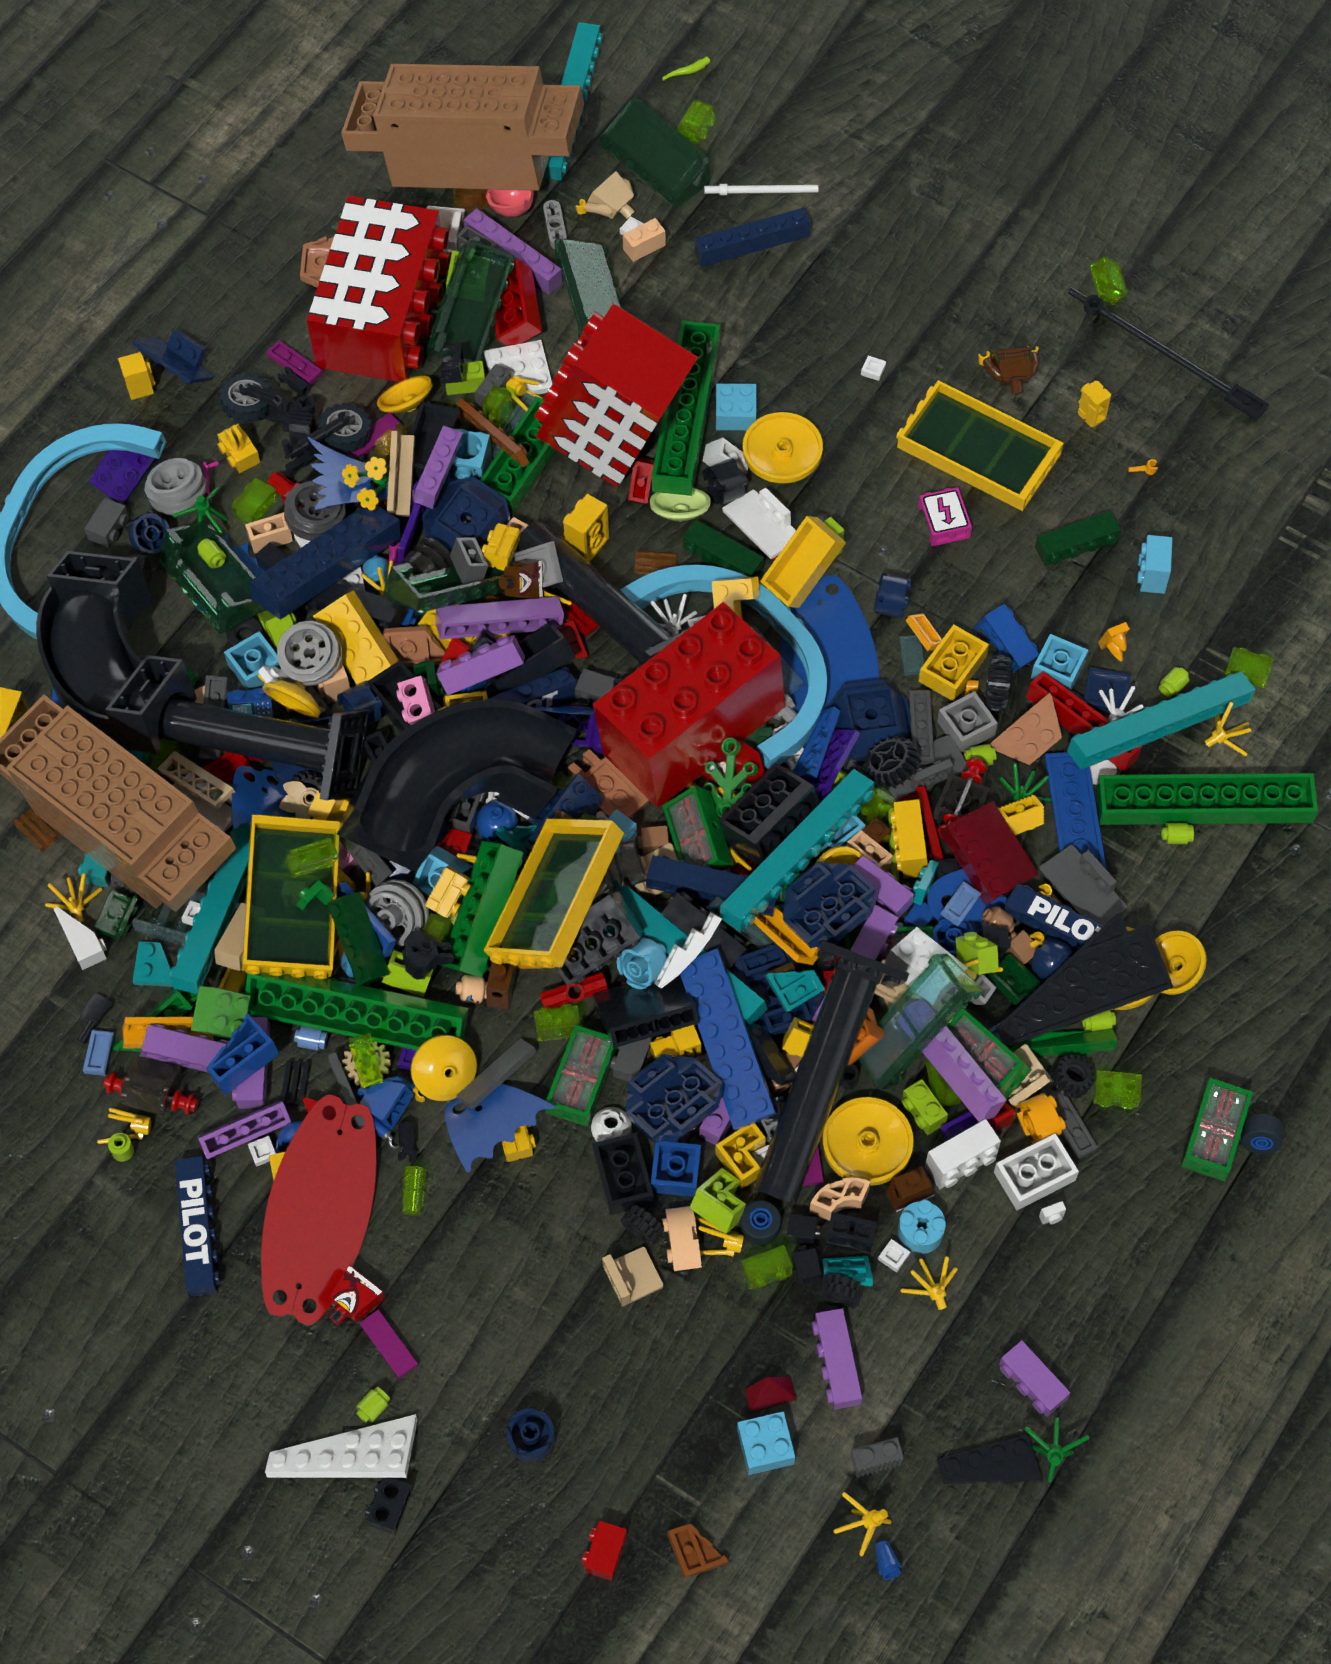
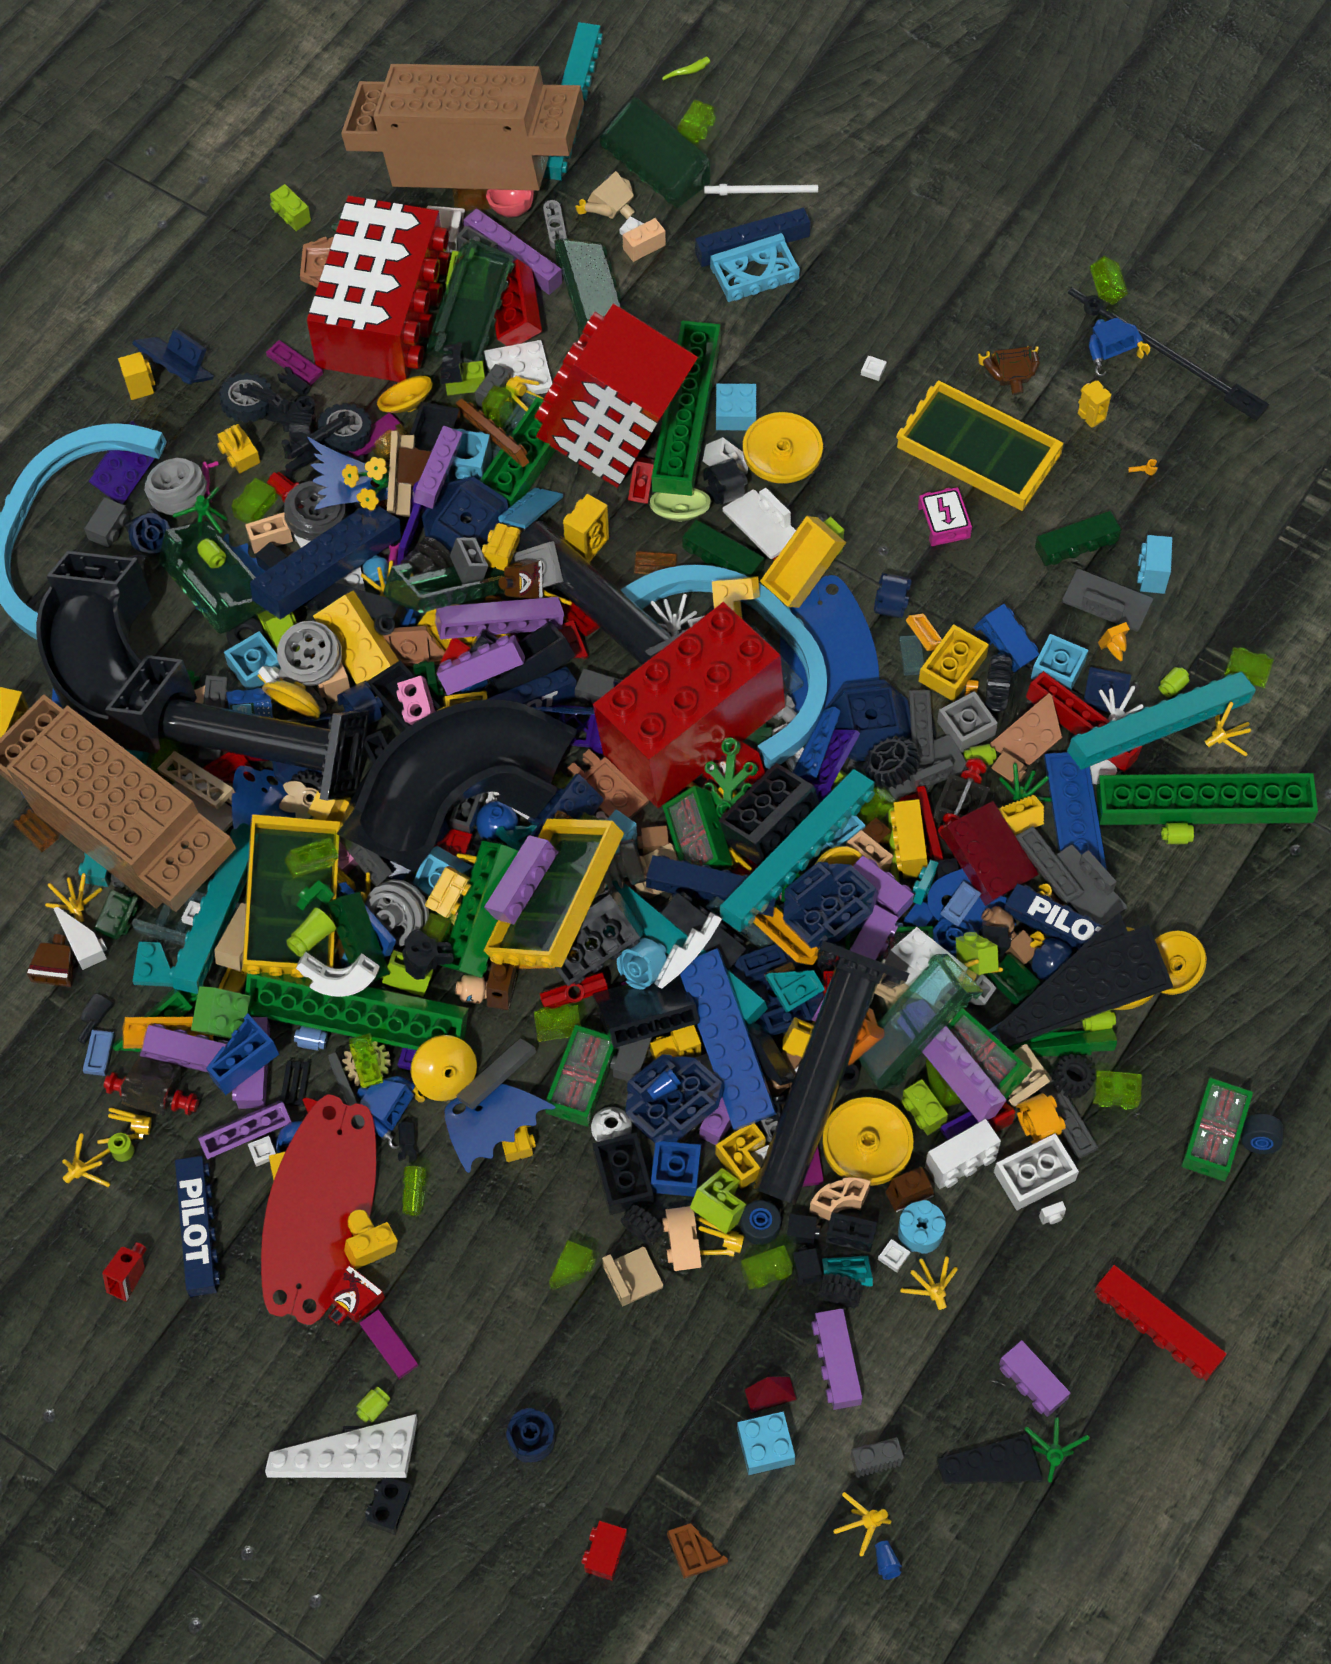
(52, 963): none -> reddish brown torso
(79, 1168): none -> yellow plant
(124, 1271): none -> red torso
(290, 207): none -> lime brick
(310, 932): none -> lime plant
(338, 981): none -> white arch
(368, 1242): none -> yellow brick
(389, 622): none -> black plate
(411, 465): none -> reddish brown piece
(521, 879): none -> medium lavender brick
(530, 507): none -> dark azure windscreen
(572, 1265): none -> clear neon green slope
(663, 1084): none -> blue cone
(751, 284): none -> medium azure fence
(1004, 767): none -> medium nougat brick
(1049, 866): none -> dark grey tile
(1107, 599): none -> dark grey bracket
(1114, 338): none -> blue torso
(1160, 1323): none -> red brick

